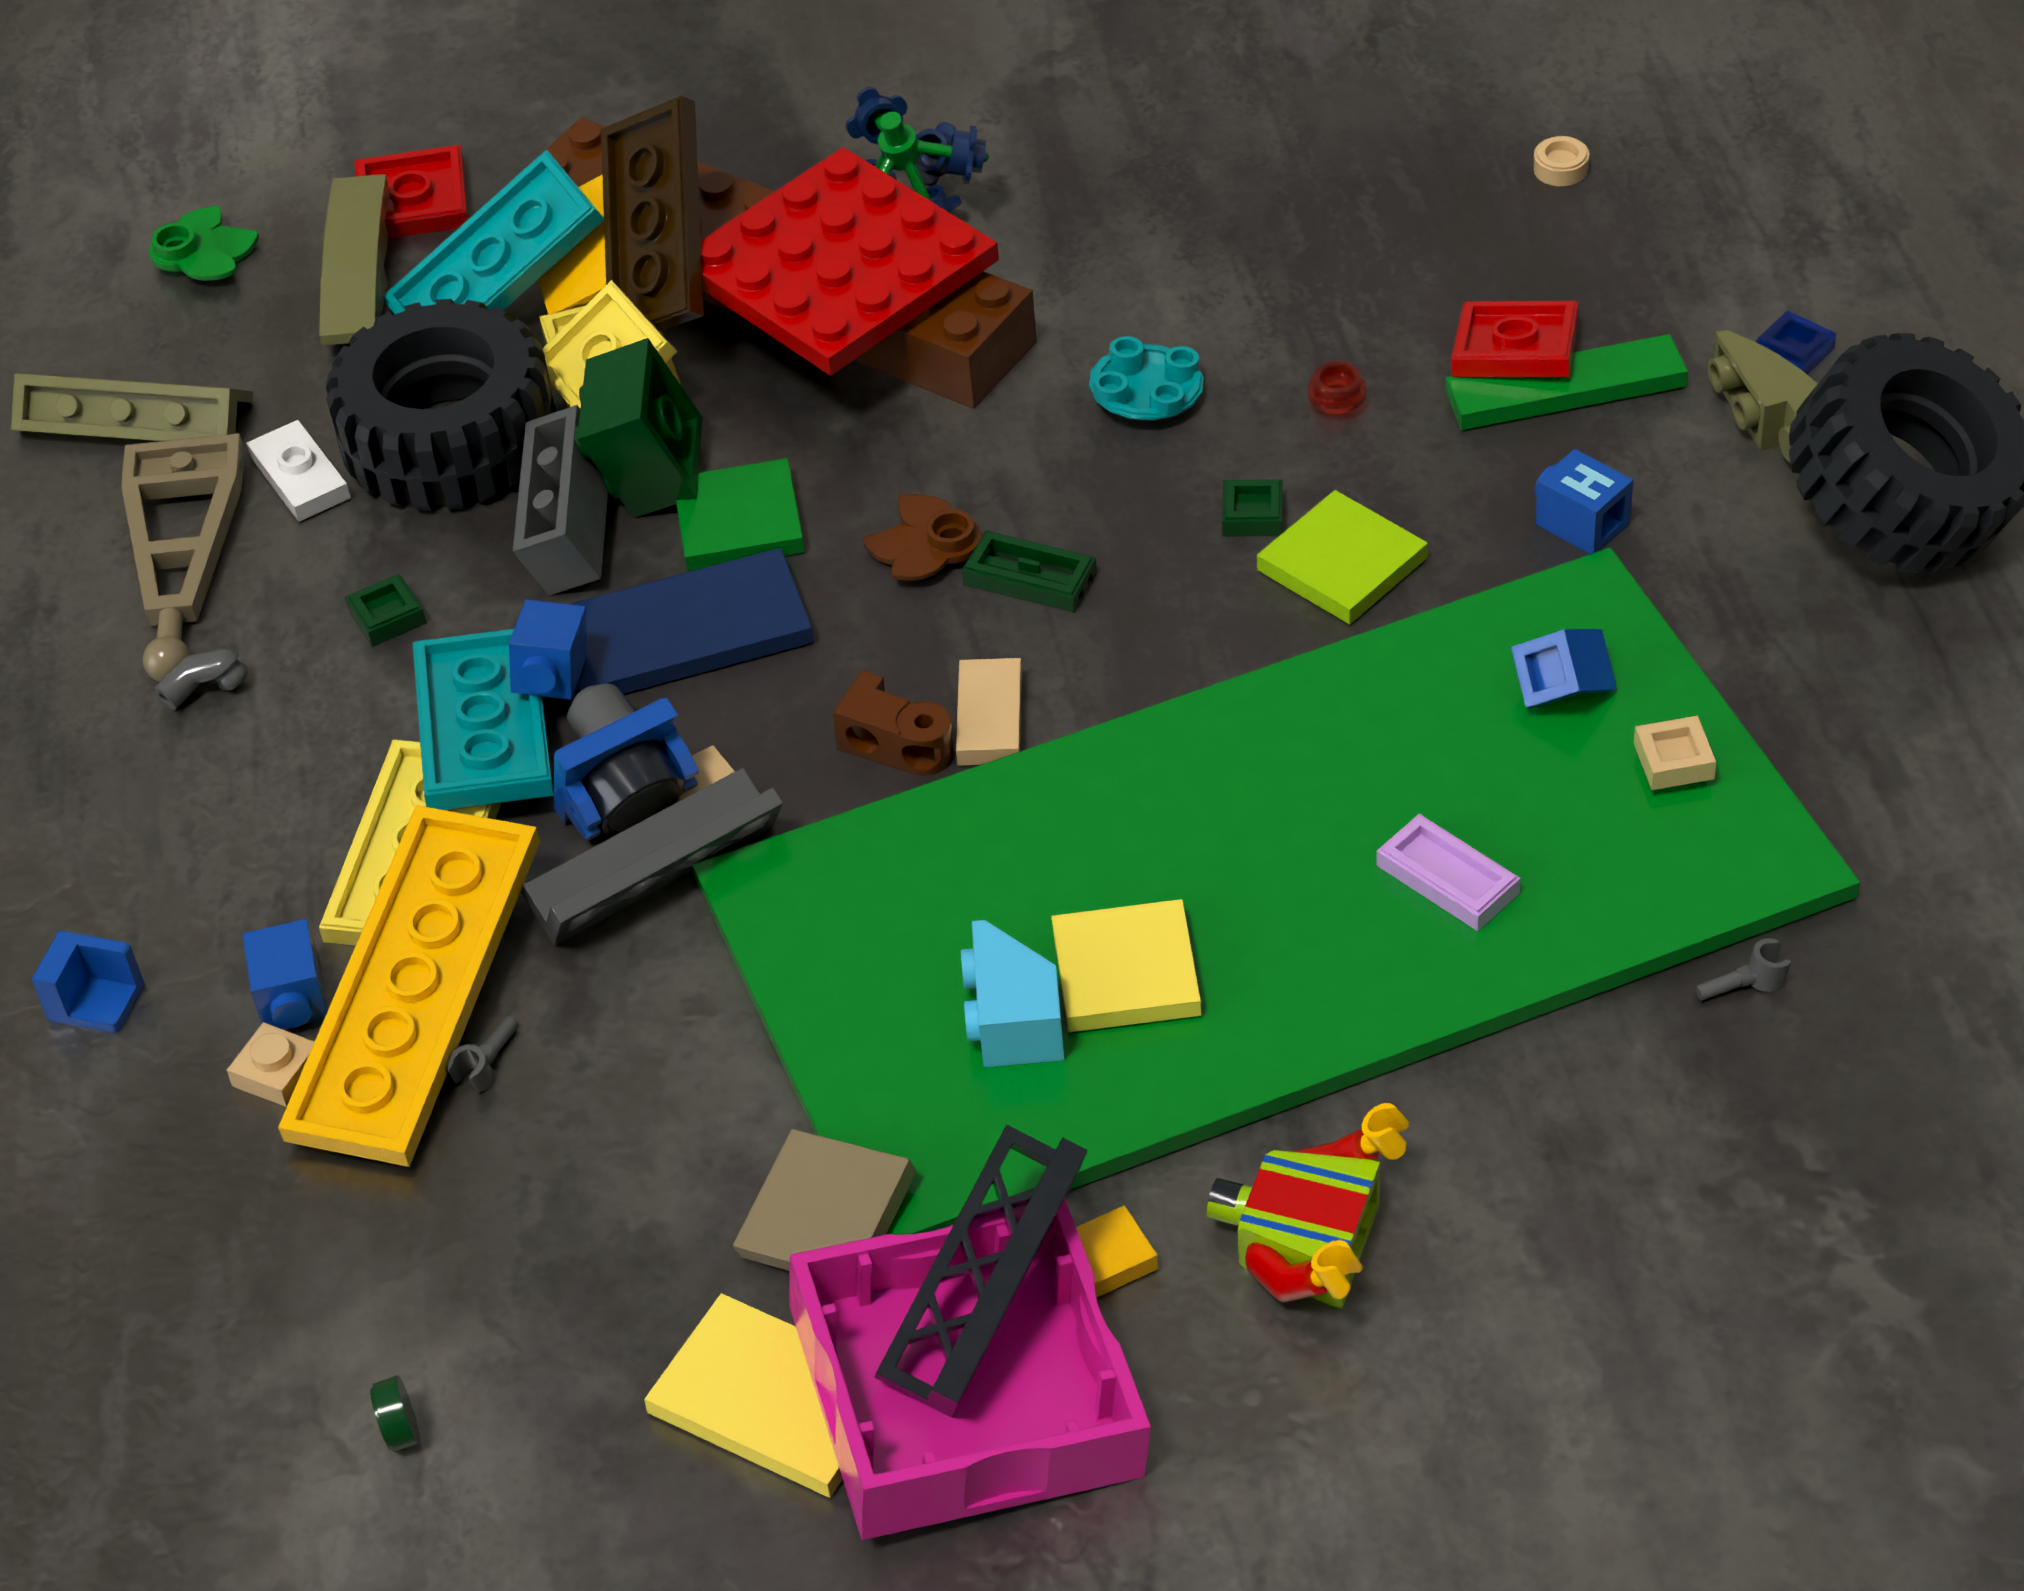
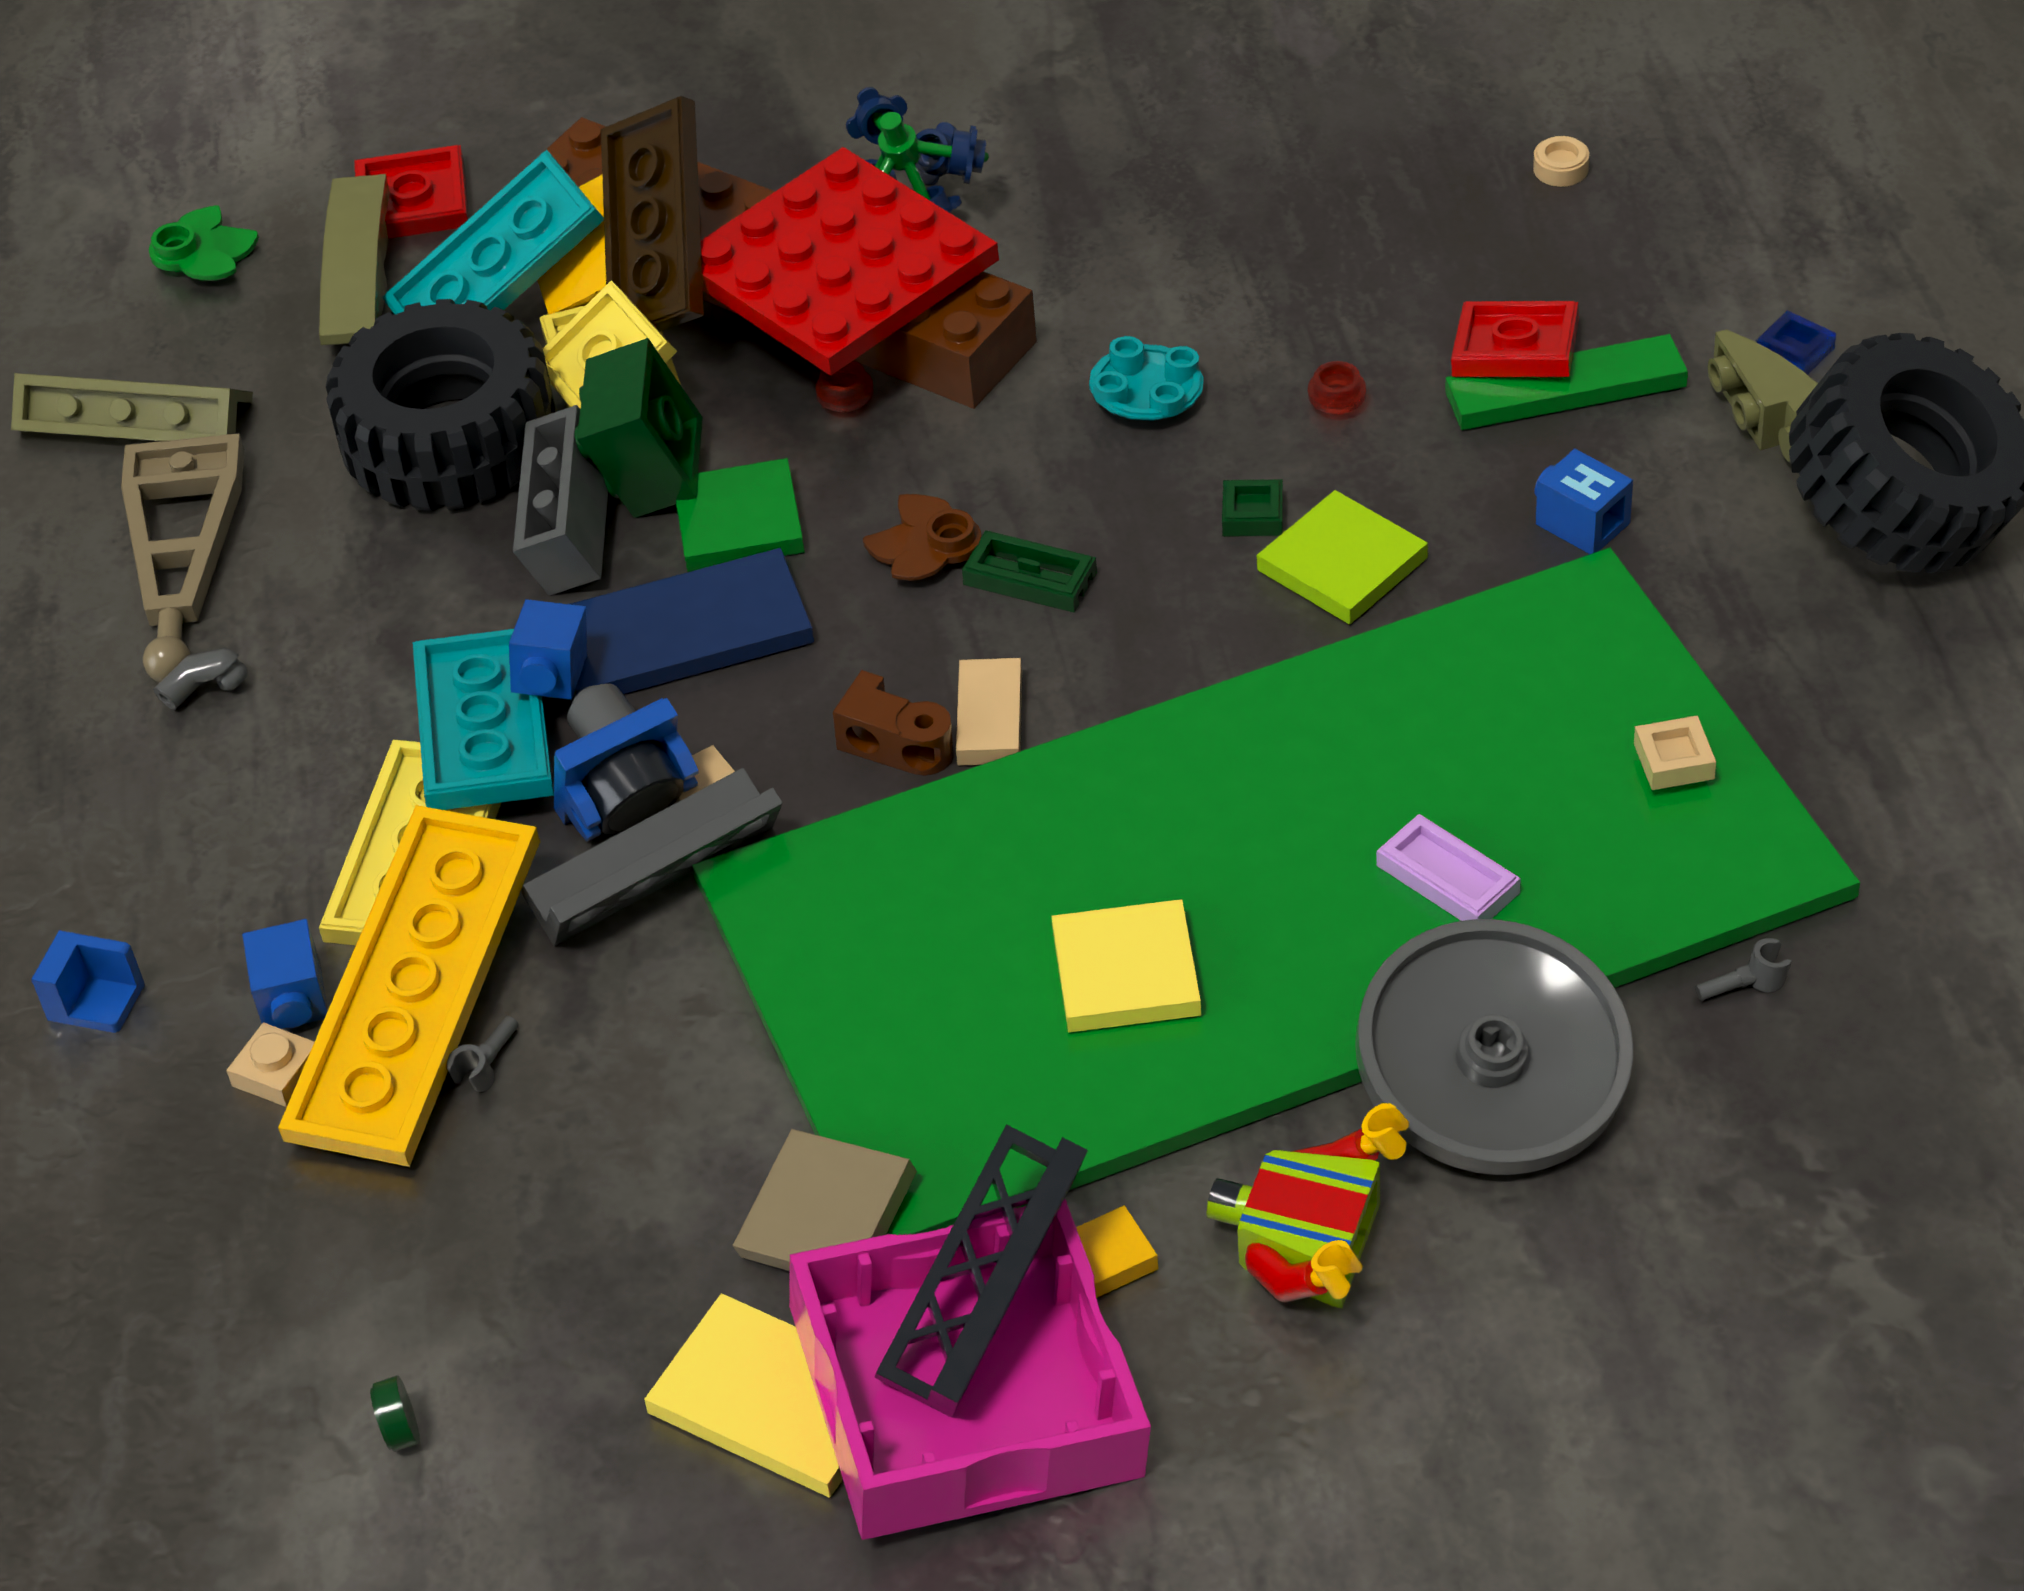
(298, 470): white plate -> none
(385, 610): dark green tile -> none
(845, 389): none -> clear red plate
(1015, 1002): medium azure slope -> none
(1495, 1046): none -> dark grey dish
(1563, 666): blue panel -> none

